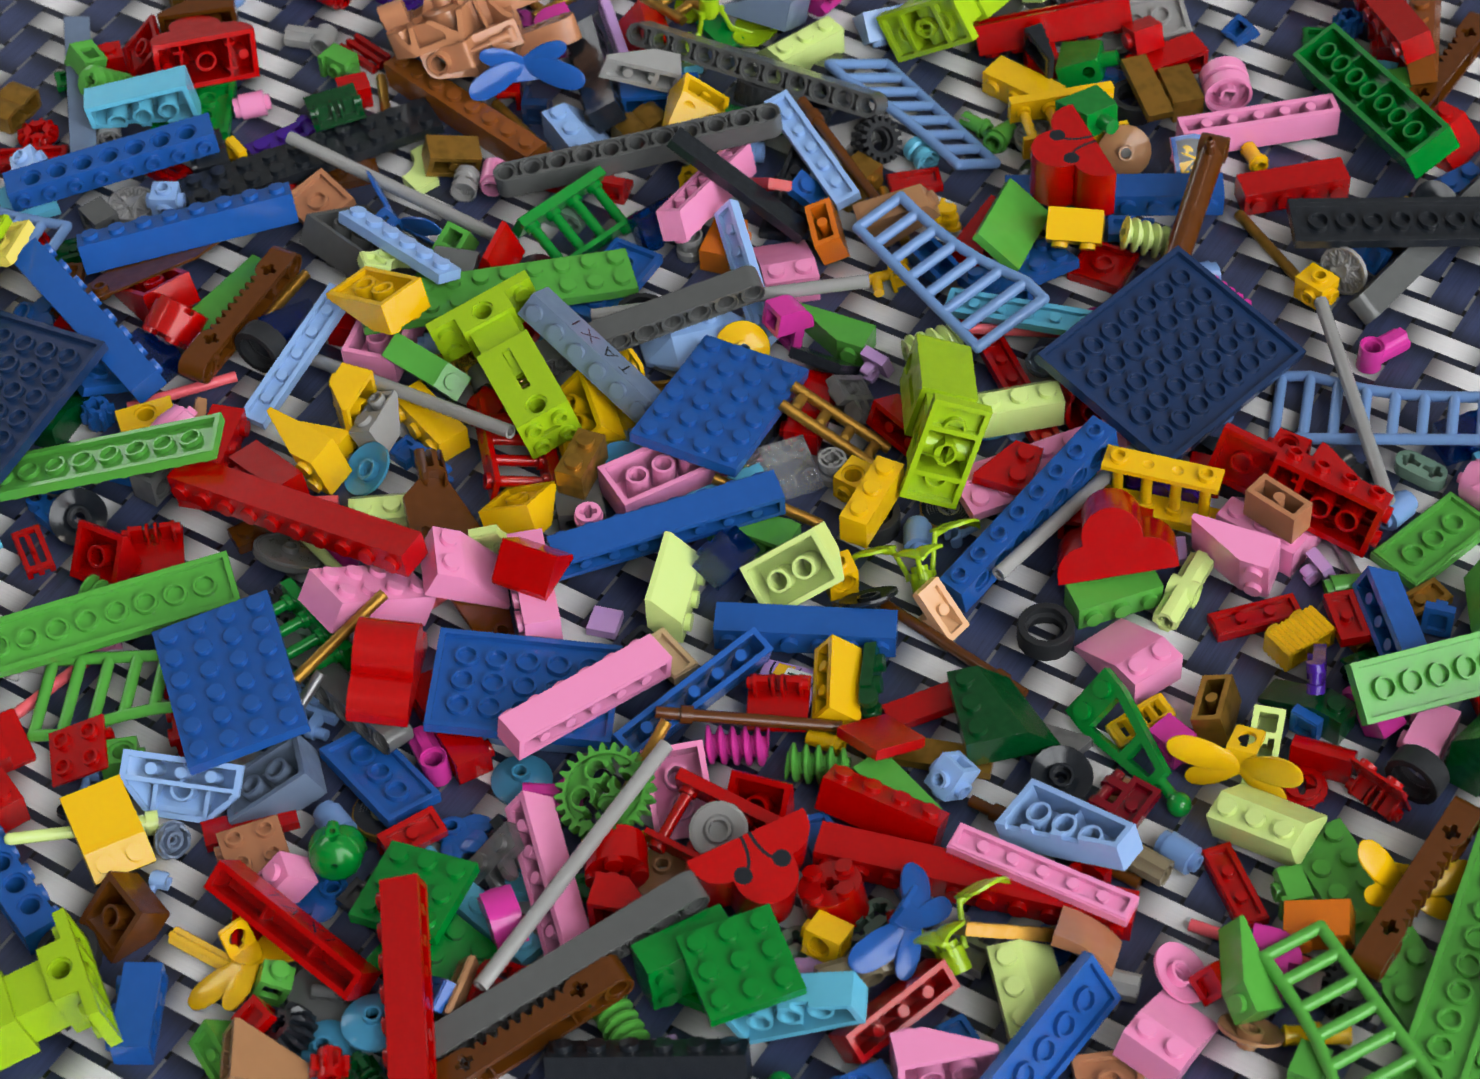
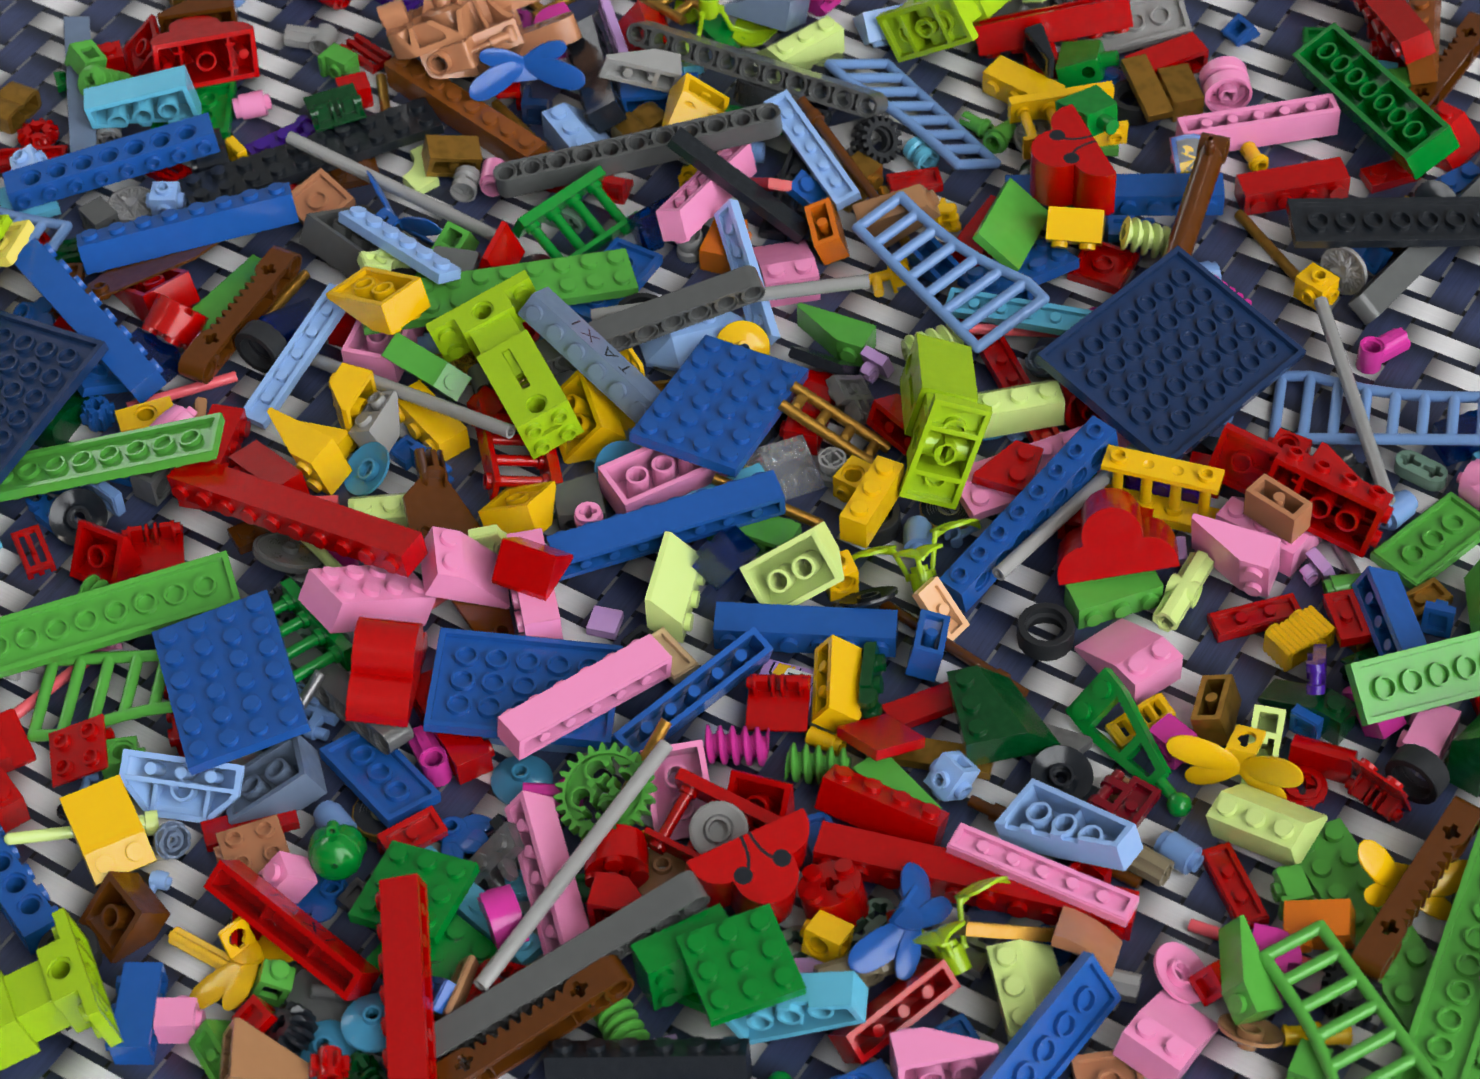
(110, 495): none -> medium blue tile
(177, 1019): none -> bright pink brick
(339, 636): pearl gold bar -> none
(579, 463): pearl gold brick -> none
(687, 714): reddish brown bar -> none
(786, 320): dark pink brick -> none
(928, 645): none -> blue slope
(1133, 139): medium nougat dish -> none
(1143, 35): red brick -> none
(1349, 21): blue gear -> none
(1385, 176): none -> red plate

